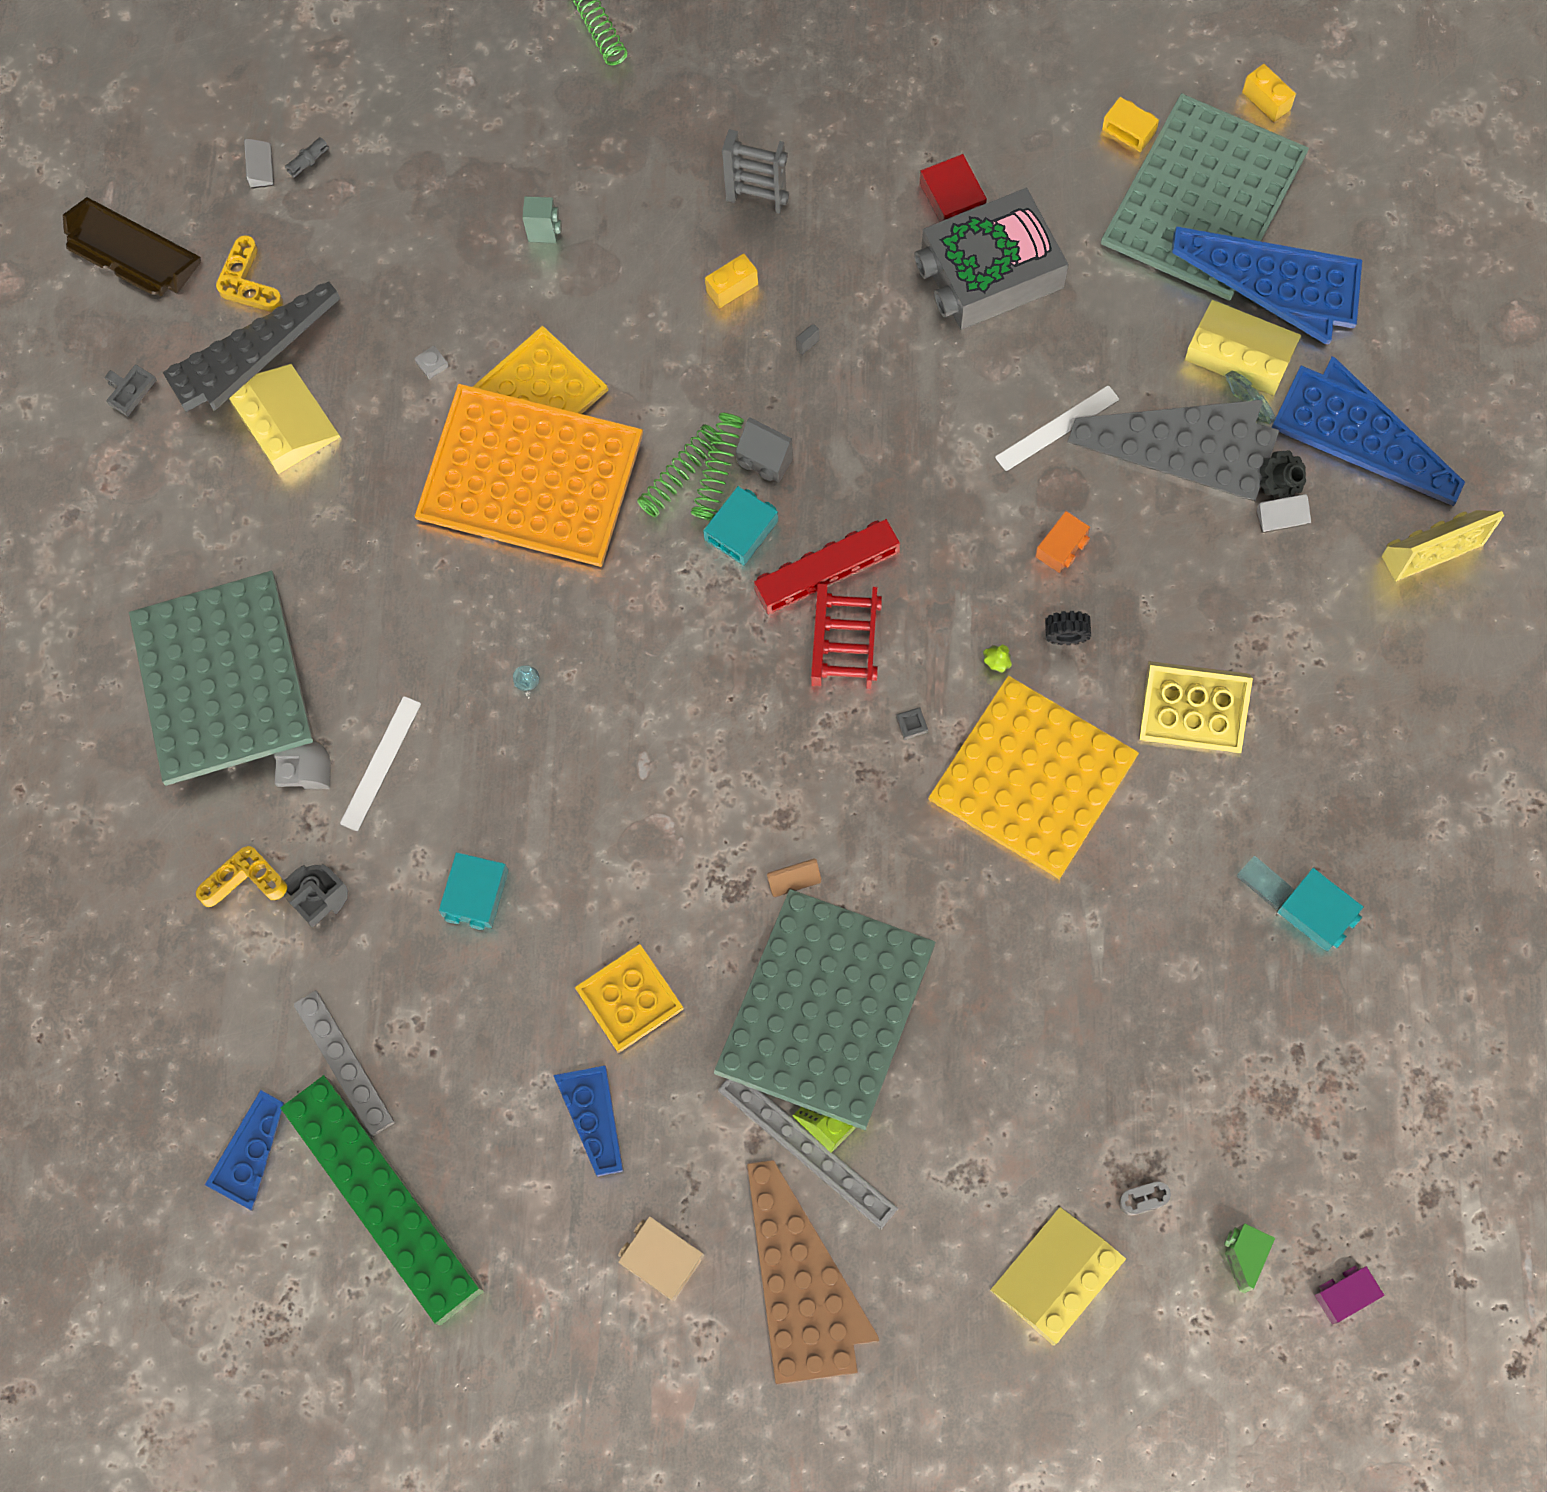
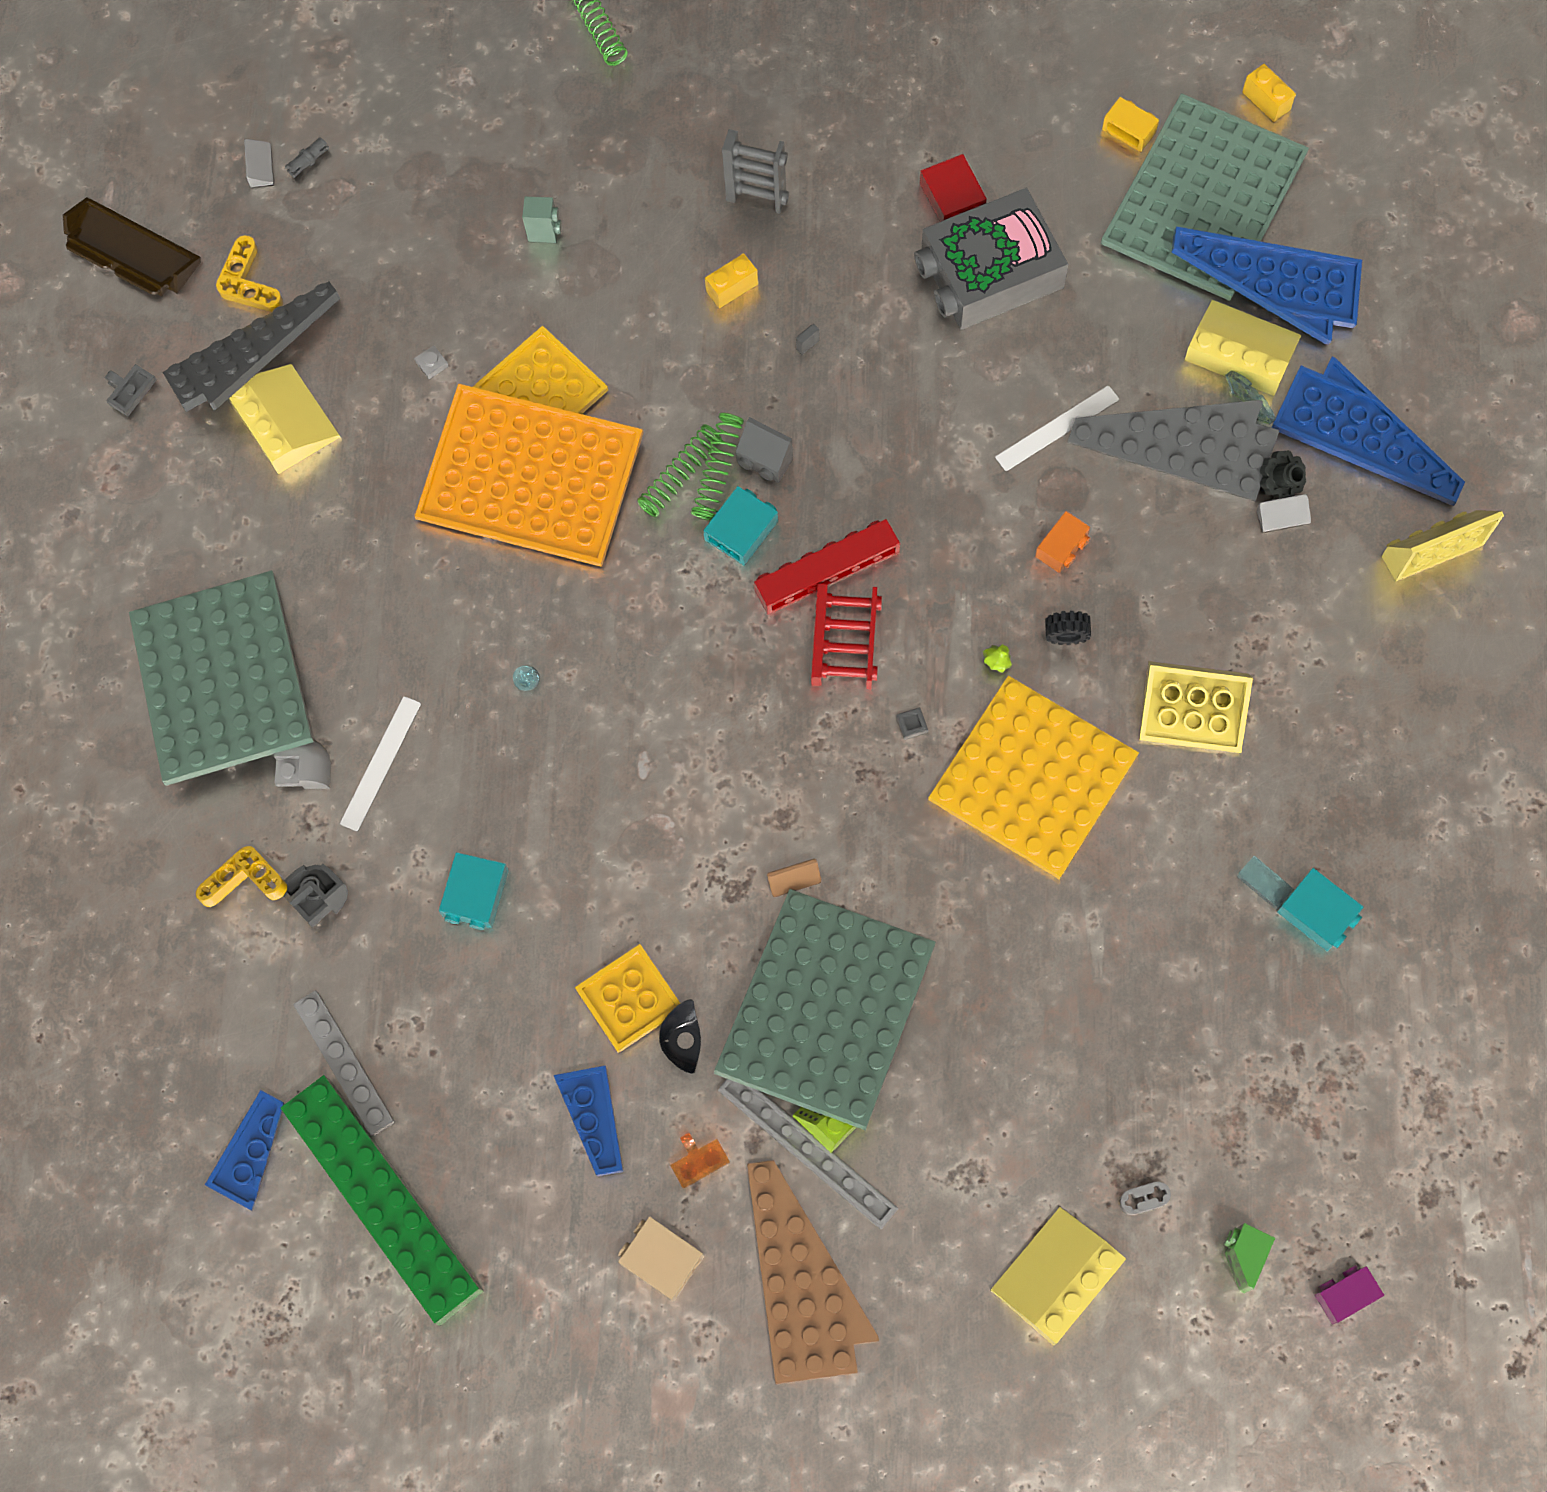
(679, 1021): none -> black piece
(699, 1161): none -> clear orange plate

